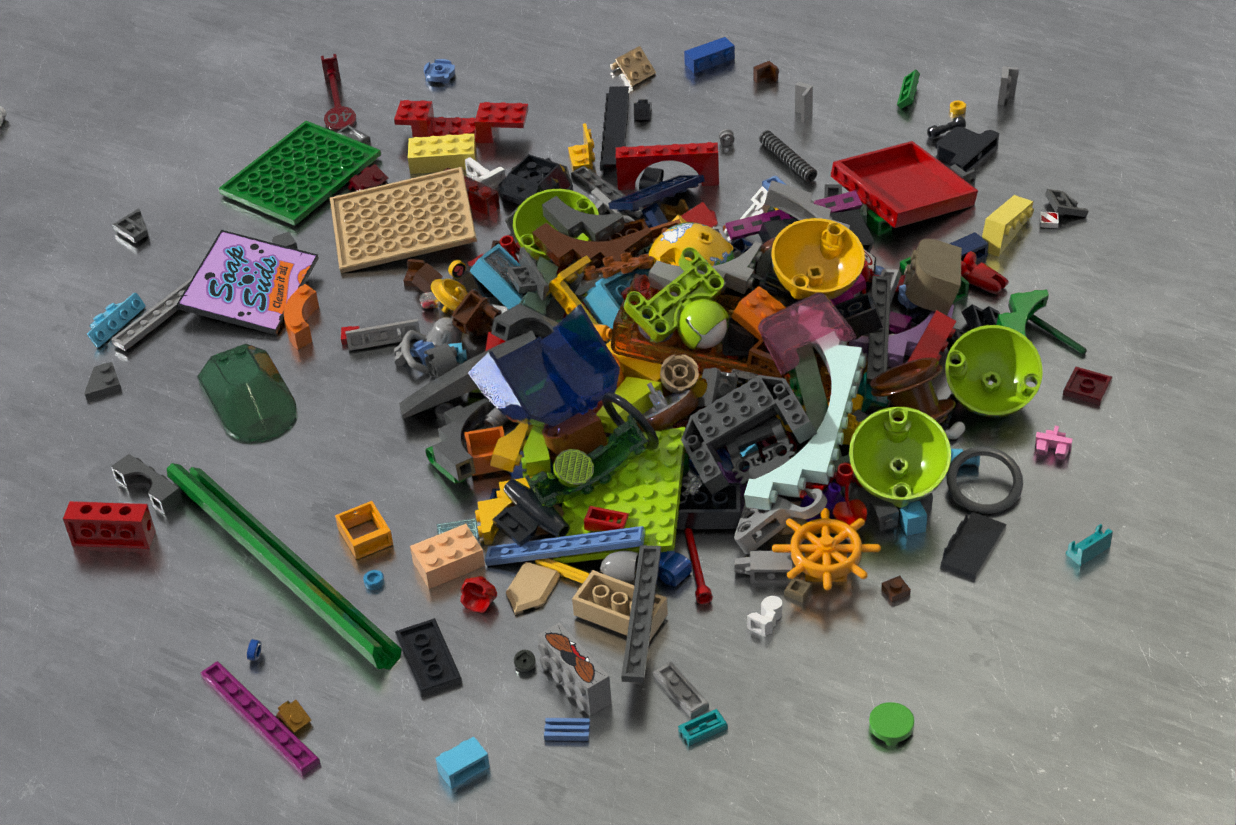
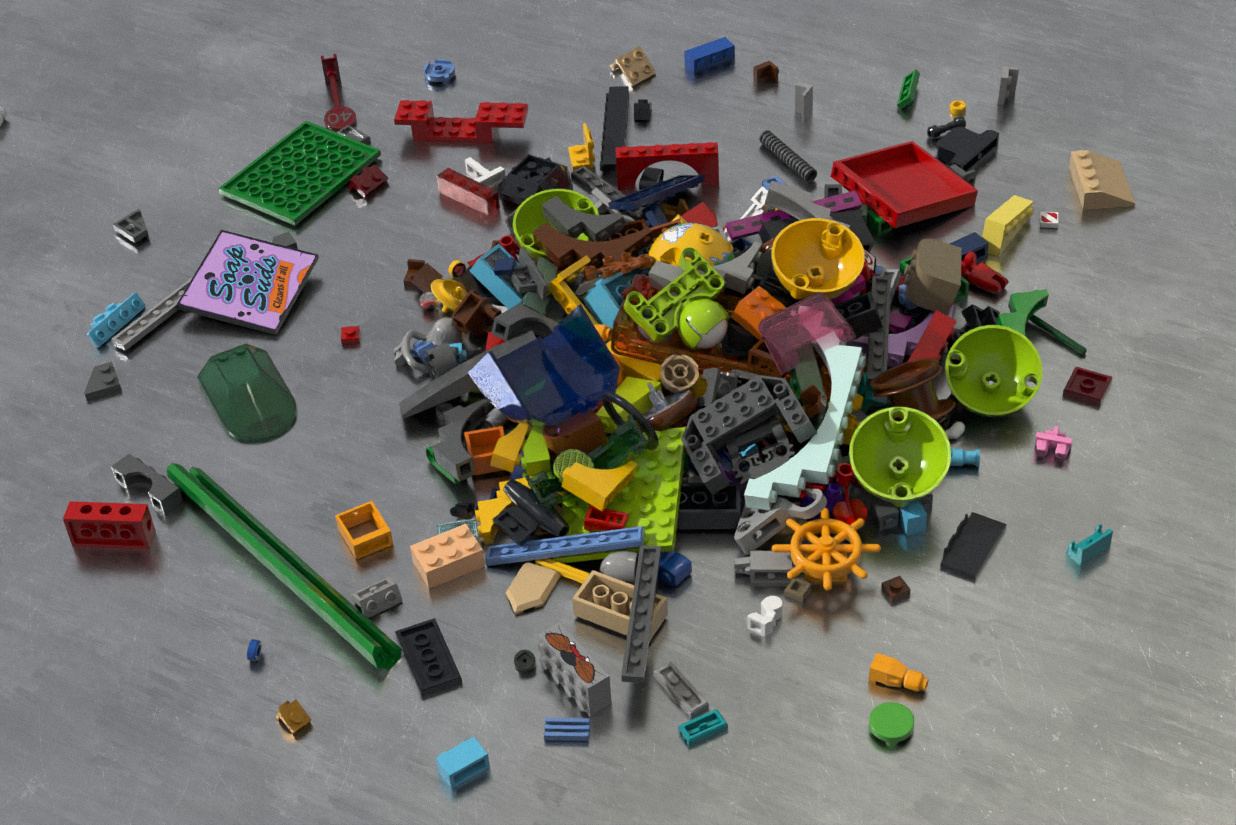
(260, 718): magenta tile -> none
(296, 312): orange brick -> none
(374, 580): dark azure tile -> none
(377, 597): none -> light grey bracket
(380, 334): light grey hinge -> none
(402, 220): tan tile -> none
(440, 152): light yellow brick -> none
(463, 509): none -> black piece
(477, 594): red hair -> none
(504, 266): none -> dark blue tile
(597, 485): none -> yellow arch
(692, 486): clear plant -> none
(703, 593): red piece -> none
(730, 140): light grey bush -> none
(814, 400): none -> reddish brown bracket
(895, 674): none -> light orange piece
(985, 508): dark grey wedge -> none
(1064, 204): dark grey wing -> none
(1099, 181): none -> tan slope

